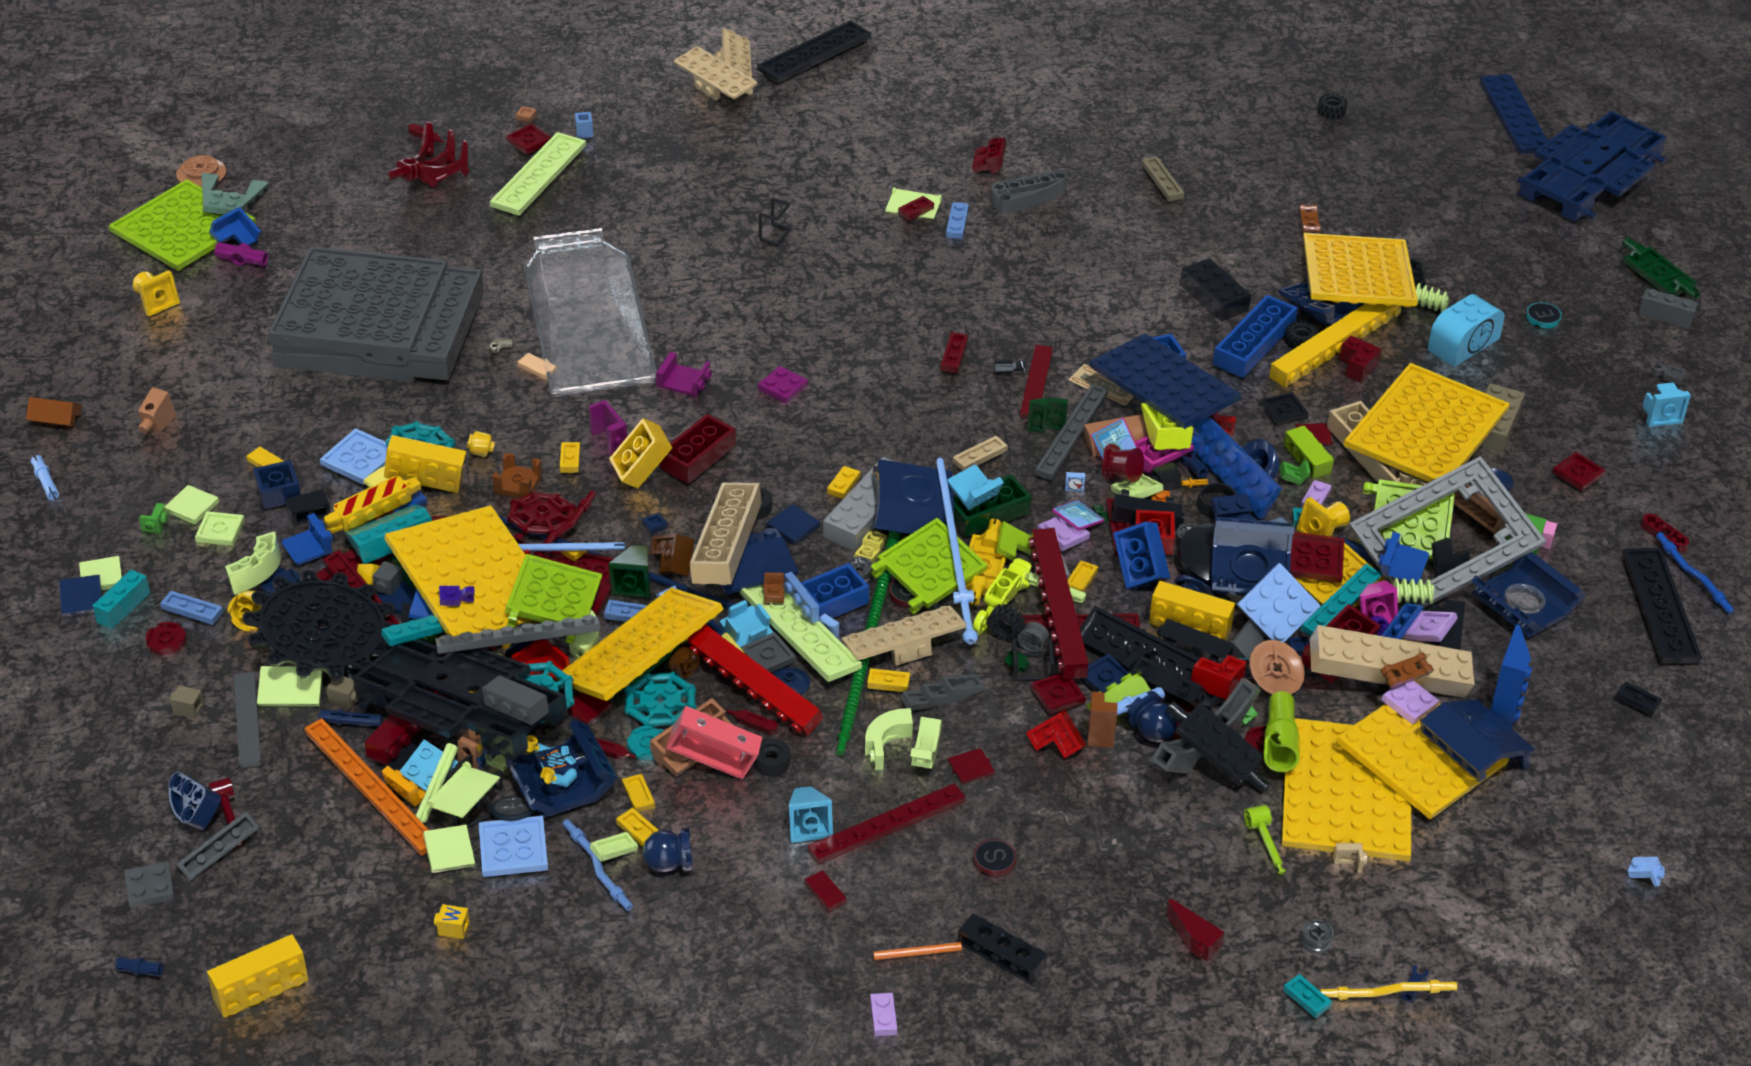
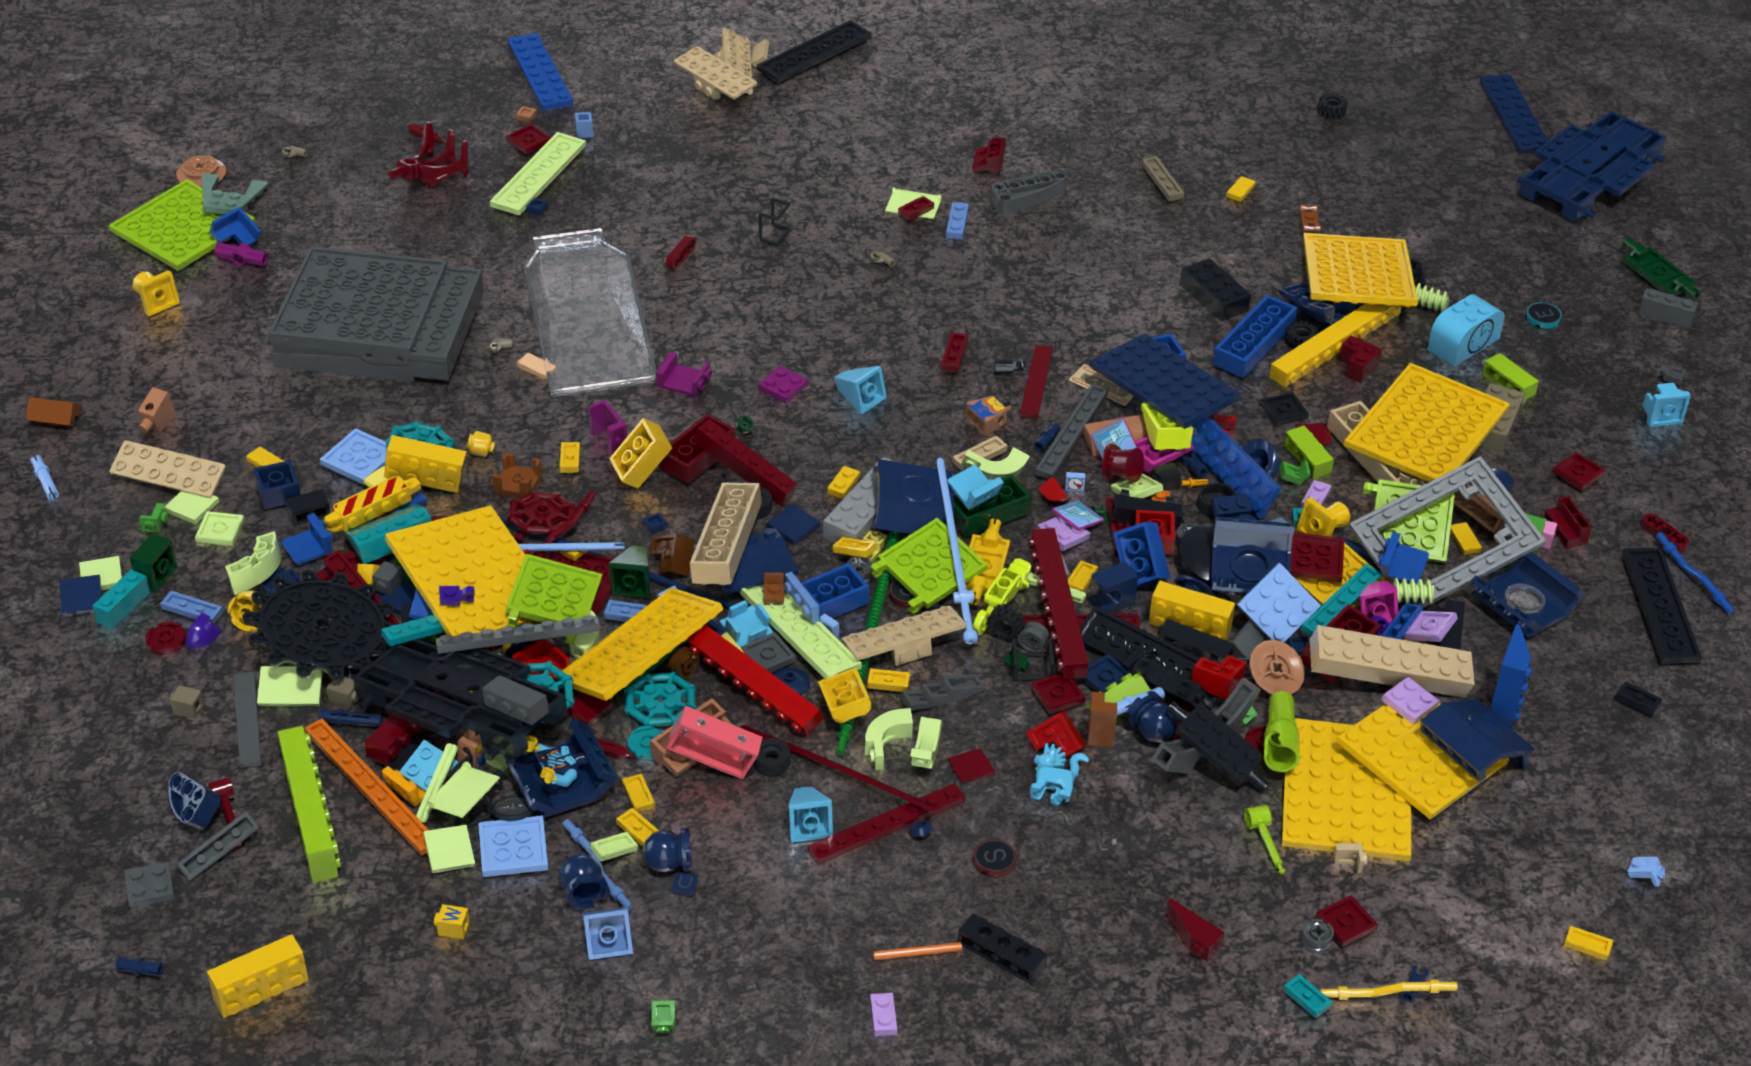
(155, 560): none -> dark green brick
(167, 469): none -> tan bracket
(202, 632): none -> dark purple brick
(293, 151): none -> dark tan arm
(309, 804): none -> lime brick
(536, 206): none -> dark blue tile
(540, 71): none -> blue plate
(583, 882): none -> dark blue tile
(607, 933): none -> medium blue slope
(663, 1016): none -> bright green bracket
(681, 252): none -> dark red beam
(685, 884): none -> dark blue tile
(744, 424): none -> dark green tile
(744, 461): none -> dark red brick
(755, 721): dark red piece -> none
(760, 52): none -> tan tile
(825, 891): dark red tile -> none
(845, 696): none -> yellow slope
(846, 770): none -> dark red piece
(854, 547): none -> yellow plate
(862, 387): none -> medium azure slope
(882, 257): none -> dark tan arm
(921, 829): none -> dark blue tile
(987, 414): none -> nougat torso
(1010, 540): lime tile -> none
(1012, 464): none -> yellowish green arch
(1047, 414): dark green slope -> none
(1047, 437): none -> dark blue pin
(1053, 491): none -> red brick
(1053, 777): none -> medium azure animal
(1117, 588): none -> dark blue piece
(1240, 189): none -> yellow tile
(1348, 920): none -> dark red plate
(1407, 670): dark orange plate -> none
(1443, 557): black tile -> none
(1465, 539): none -> yellow tile
(1509, 375): none -> lime brick
(1572, 526): none -> dark red piece
(1588, 943): none -> yellow tile

